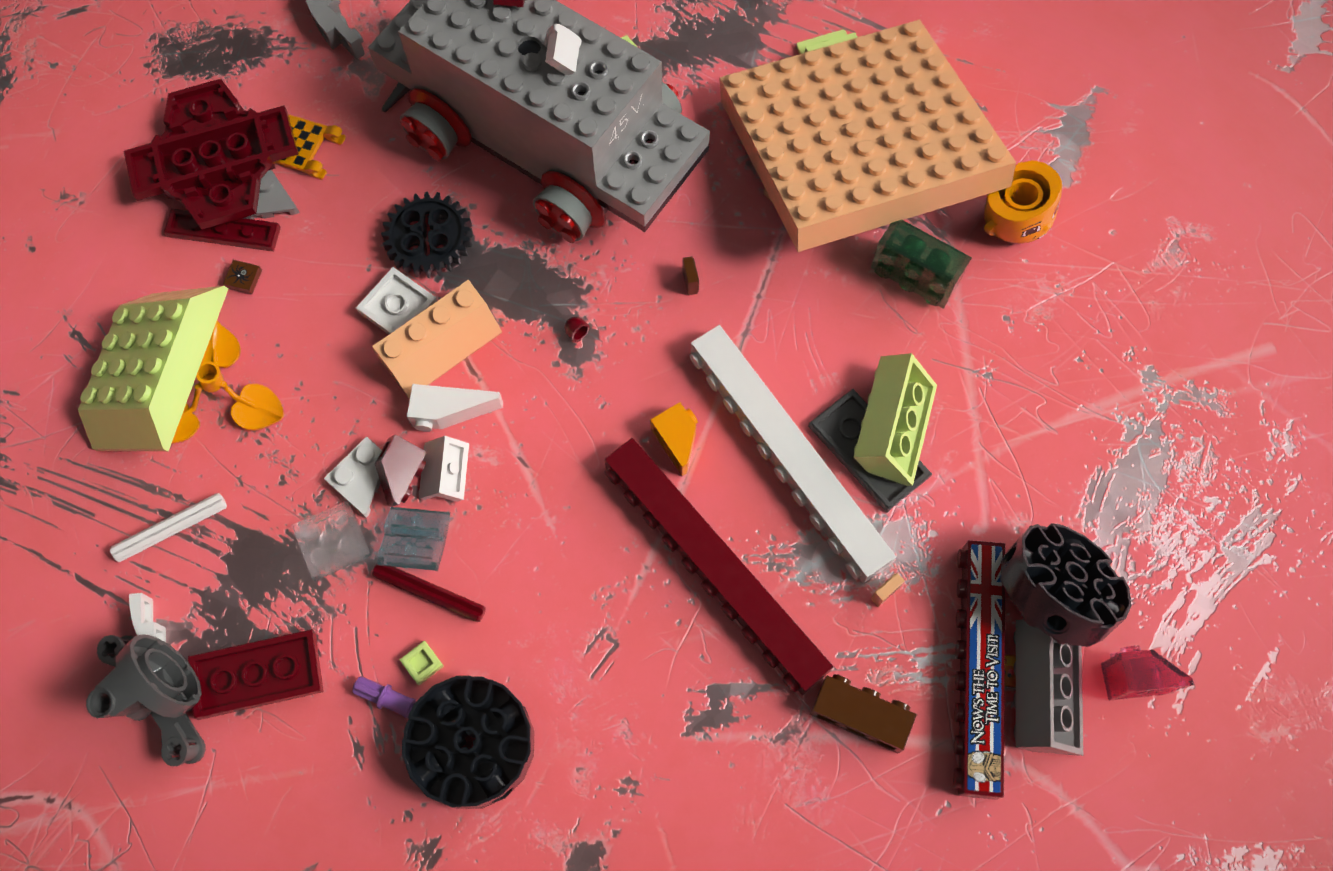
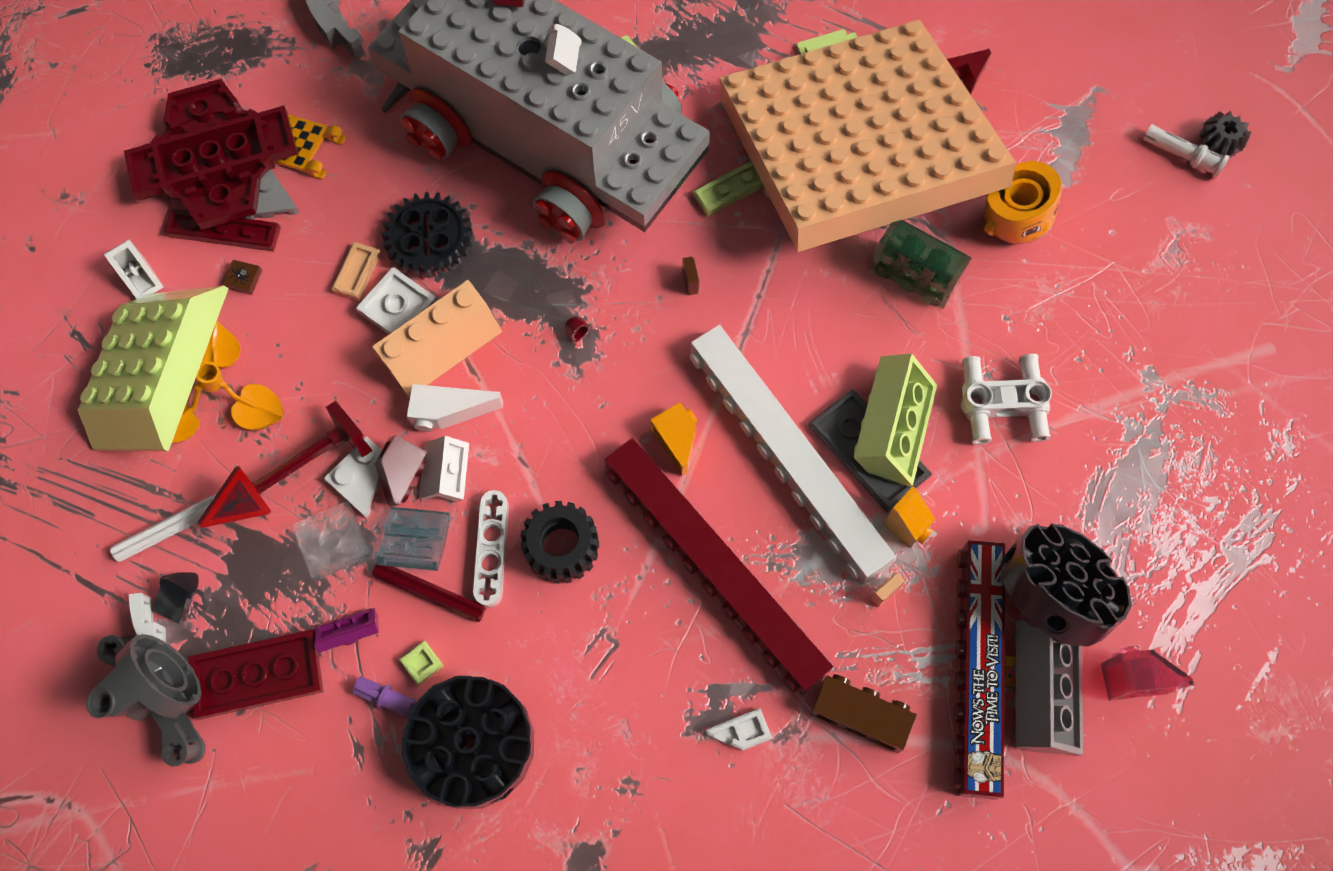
(133, 269): none -> white slope
(176, 595): none -> black tile
(241, 498): none -> dark red piece
(346, 630): none -> magenta plate
(356, 271): none -> light nougat tile
(491, 548): none -> white beam
(557, 518): none -> black tyre
(728, 189): none -> yellowish green tile
(742, 731): none -> white tile
(910, 519): none -> light orange slope
(970, 67): none -> dark red slope
(1006, 399): none -> white piece
(1197, 155): none -> white pin
(1225, 134): none -> dark grey gear

